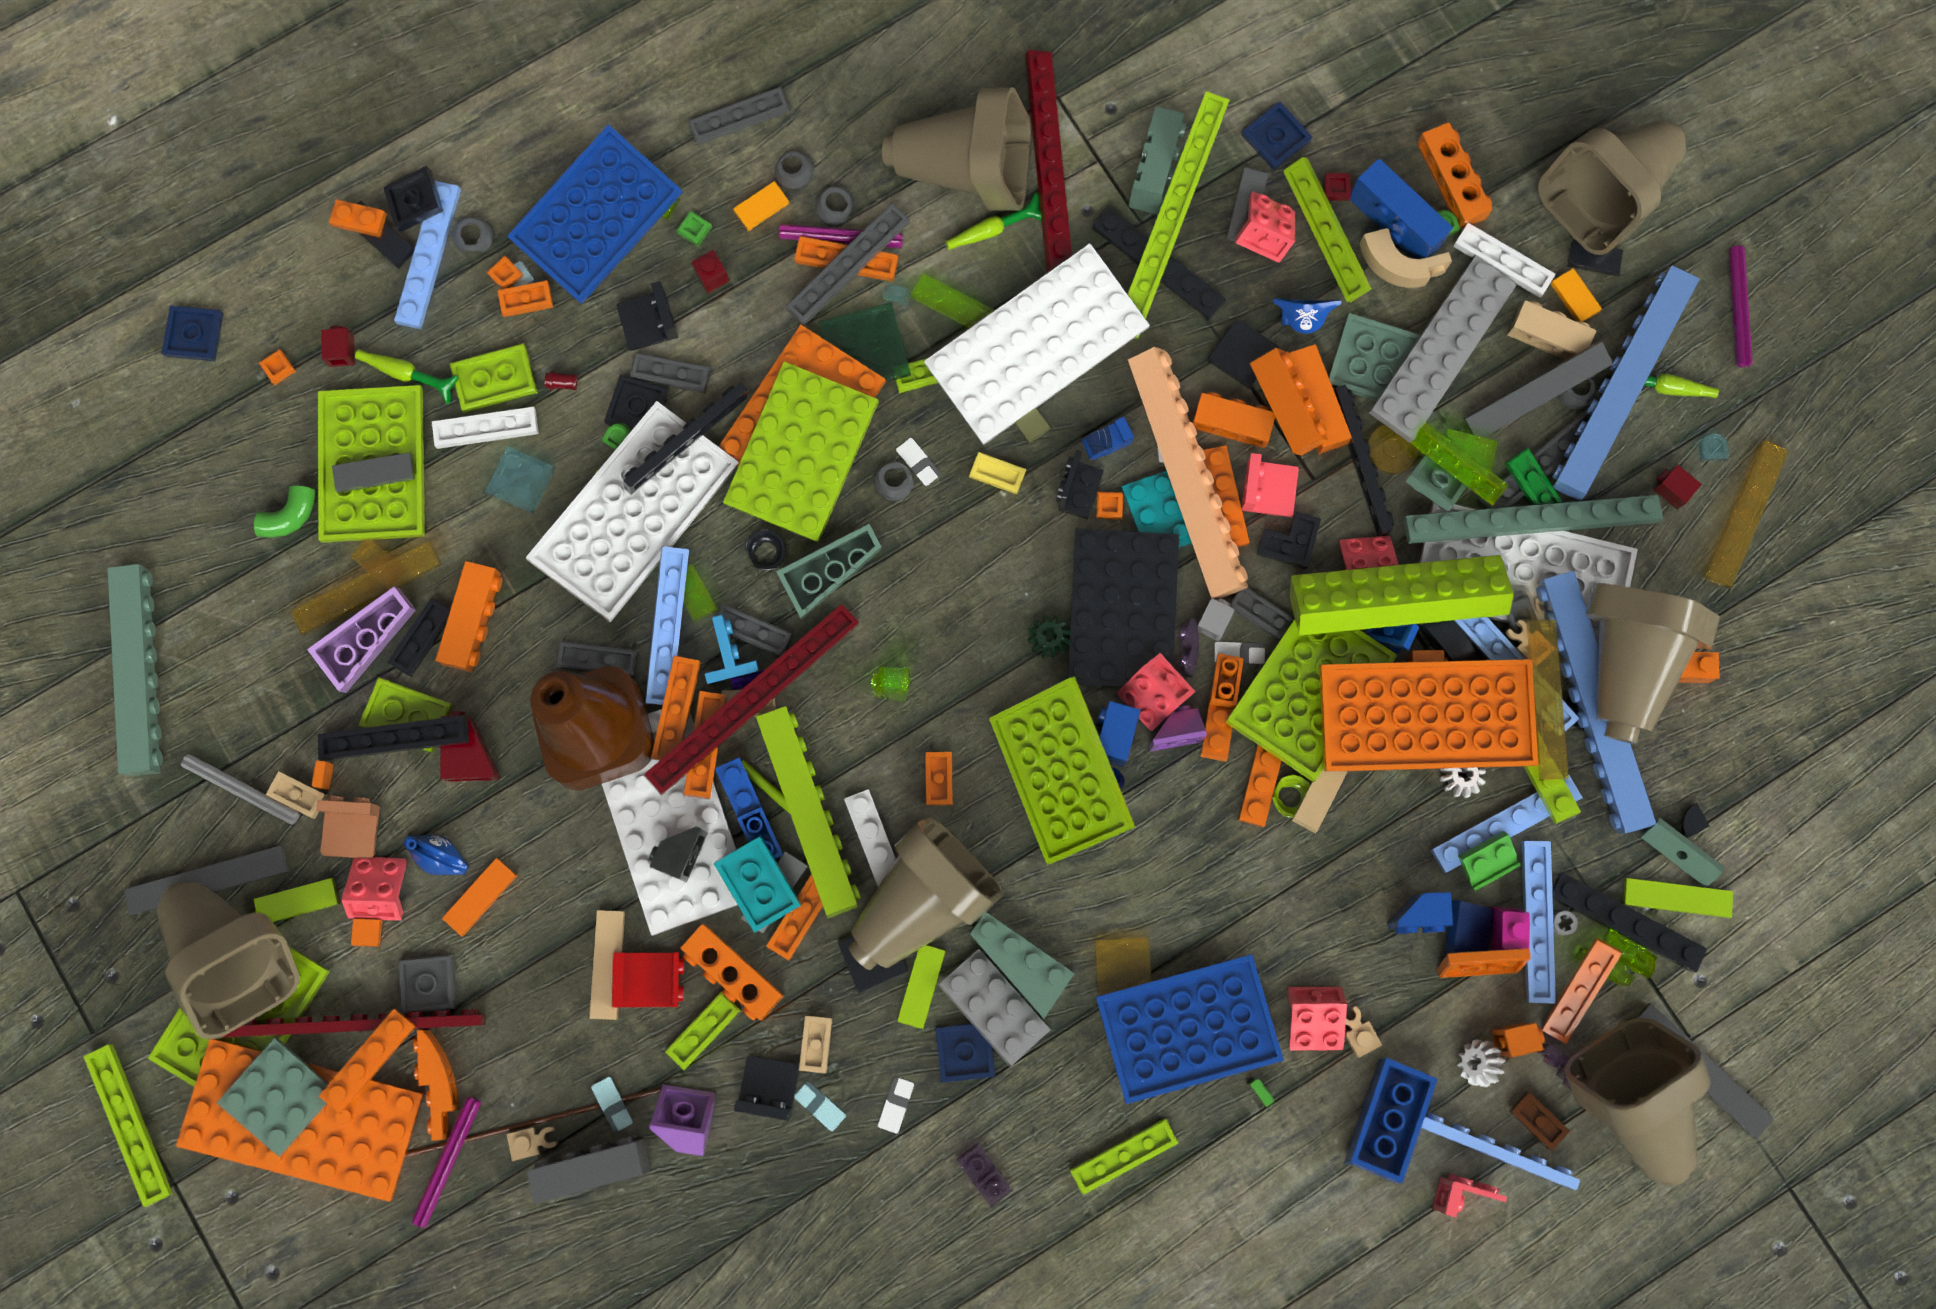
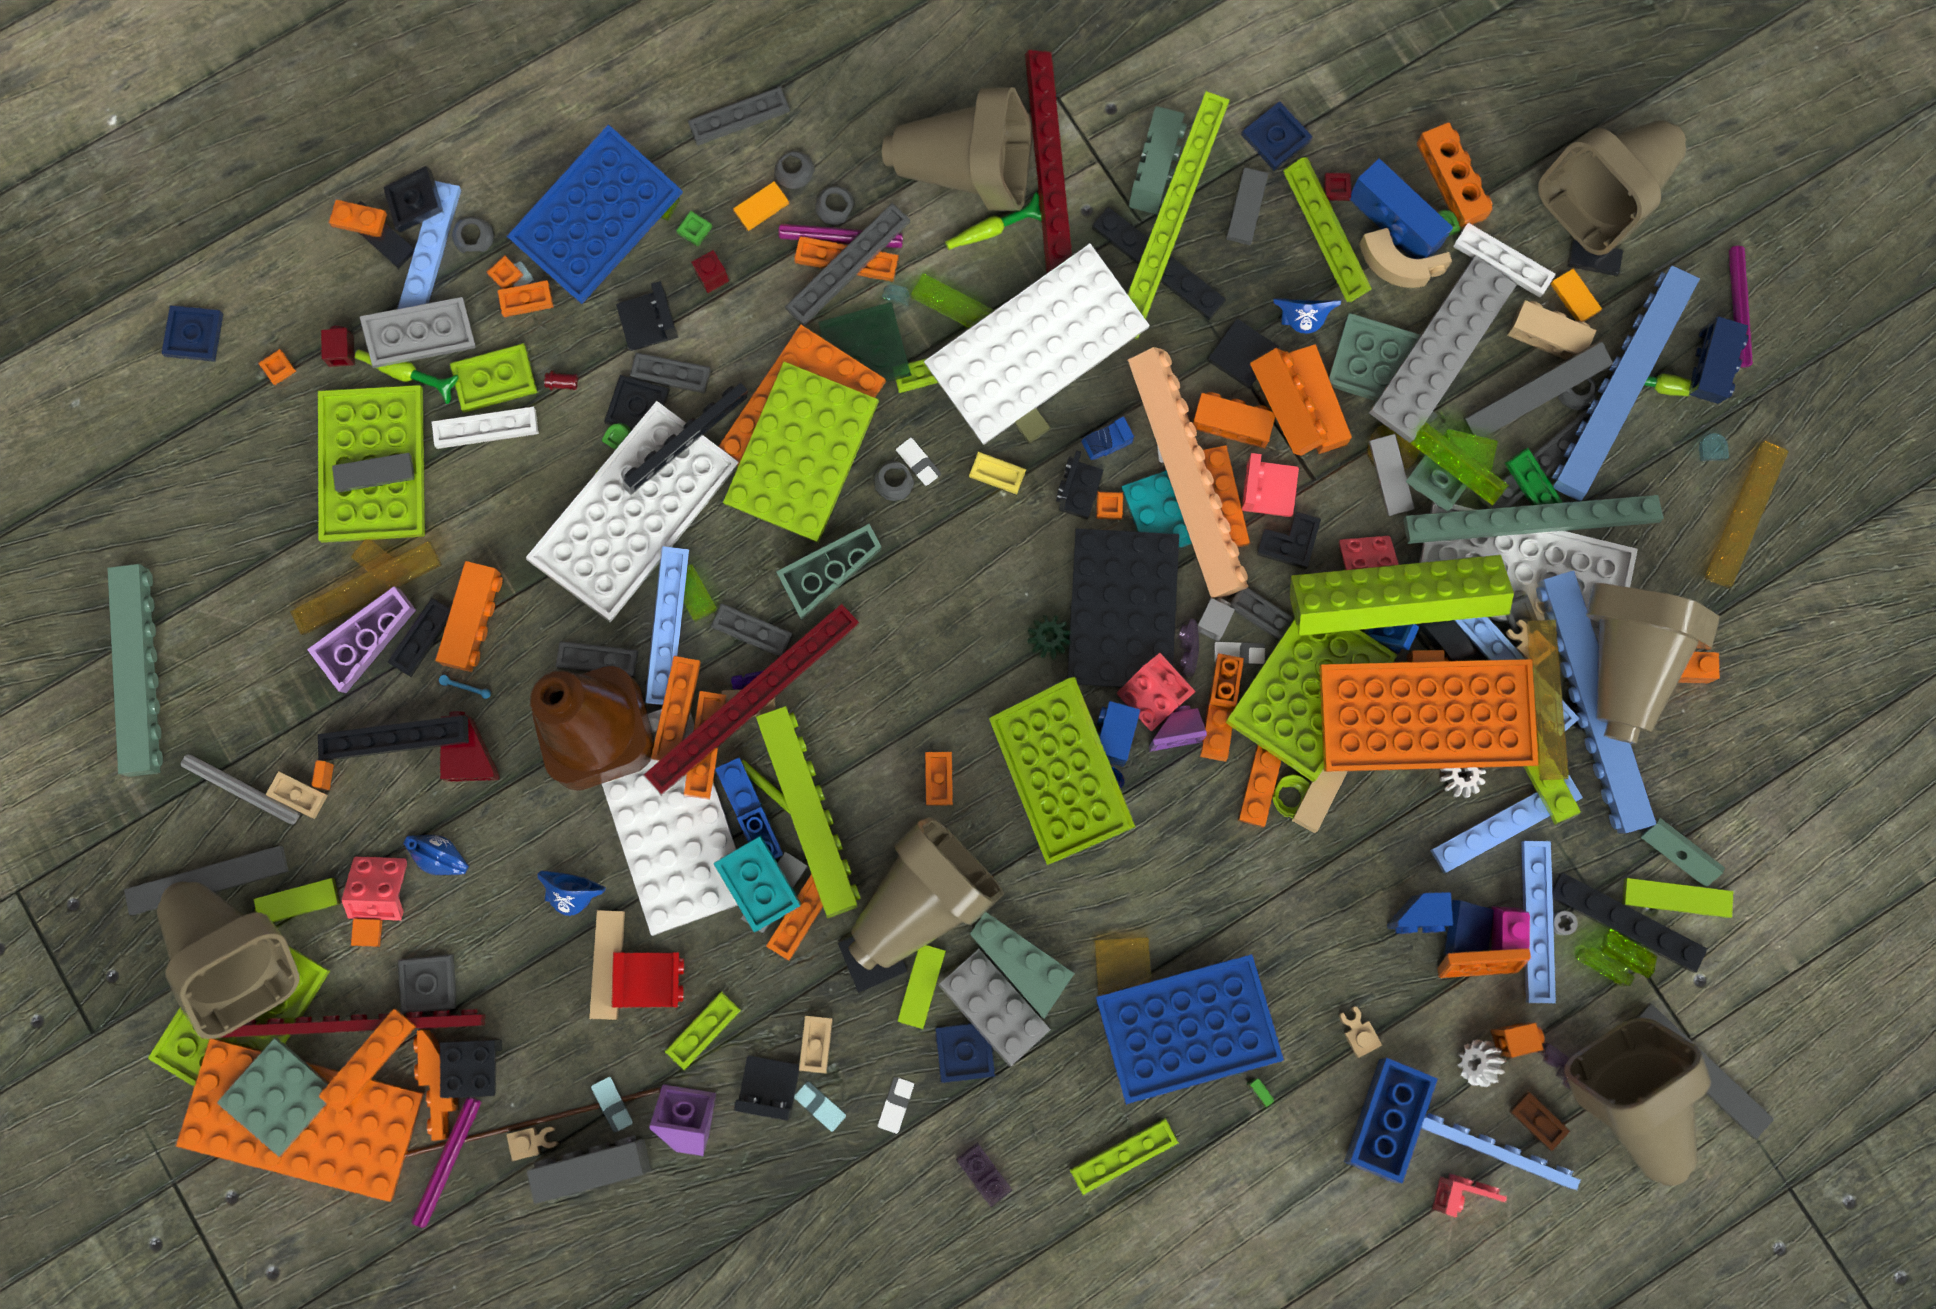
(128, 1125): lime plate -> none
(290, 517): bright green cylinder -> none
(349, 827): nougat bracket -> none
(398, 704): lime tile -> none
(417, 332): none -> light grey plate
(445, 680): none -> dark azure hinge
(468, 1068): none -> black bracket
(479, 897): orange tile -> none
(520, 480): clear light blue plate -> none
(568, 892): none -> blue hat
(678, 853): pearl dark grey slope -> none
(706, 939): orange brick -> none
(729, 654): dark azure bracket -> none
(768, 536): black piece -> none
(871, 833): white plate -> none
(891, 683): clear neon green slope -> none
(1268, 227): coral bracket -> none
(1317, 1018): coral bracket -> none
(1365, 470): black plate -> none
(1391, 475): none -> light grey tile
(1489, 860): bright green plate -> none
(1581, 990): orange plate -> none
(1676, 486): dark red brick -> none
(1693, 821): black tile -> none
(1718, 359): none -> dark blue wedge

